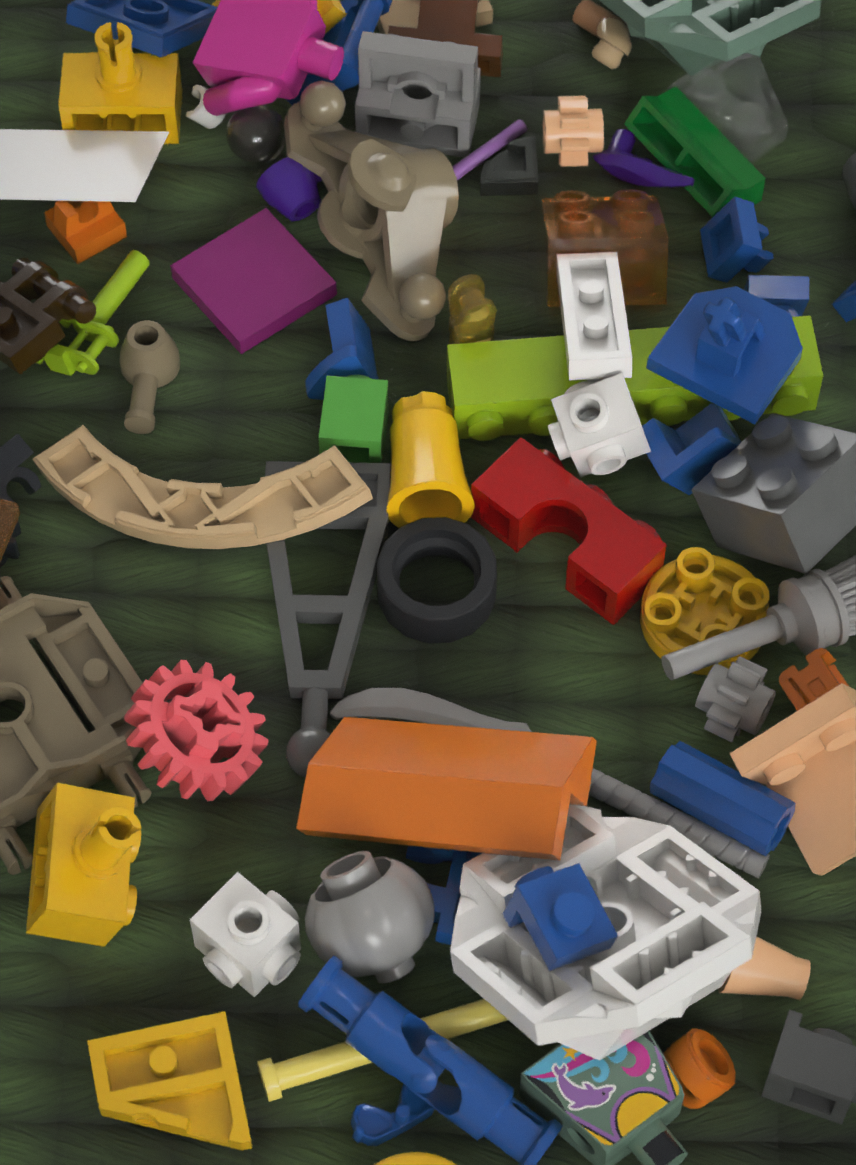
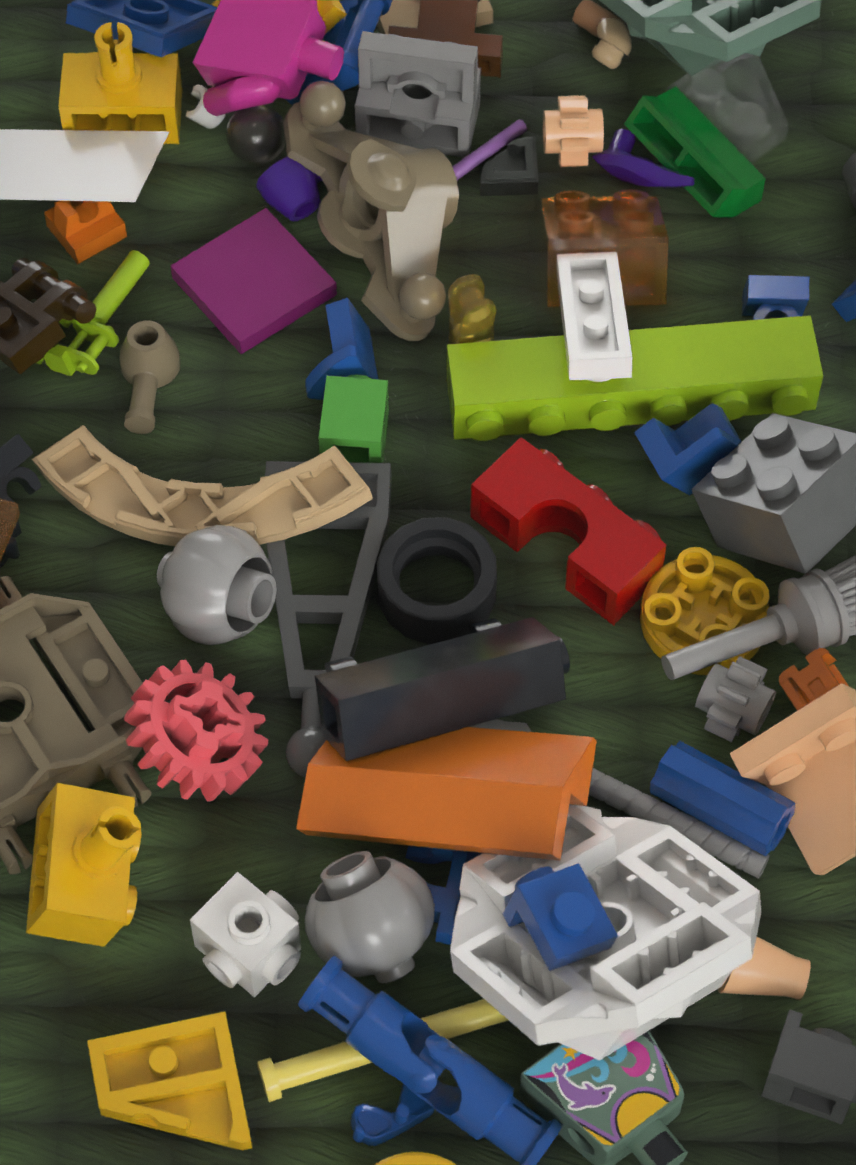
(216, 584): none -> light grey plant
(426, 462): yellow plant -> none
(440, 686): none -> black brick
(598, 426): white brick -> none
(700, 1067): orange tile -> none
(729, 350): blue piece -> none
(734, 241): blue tile -> none

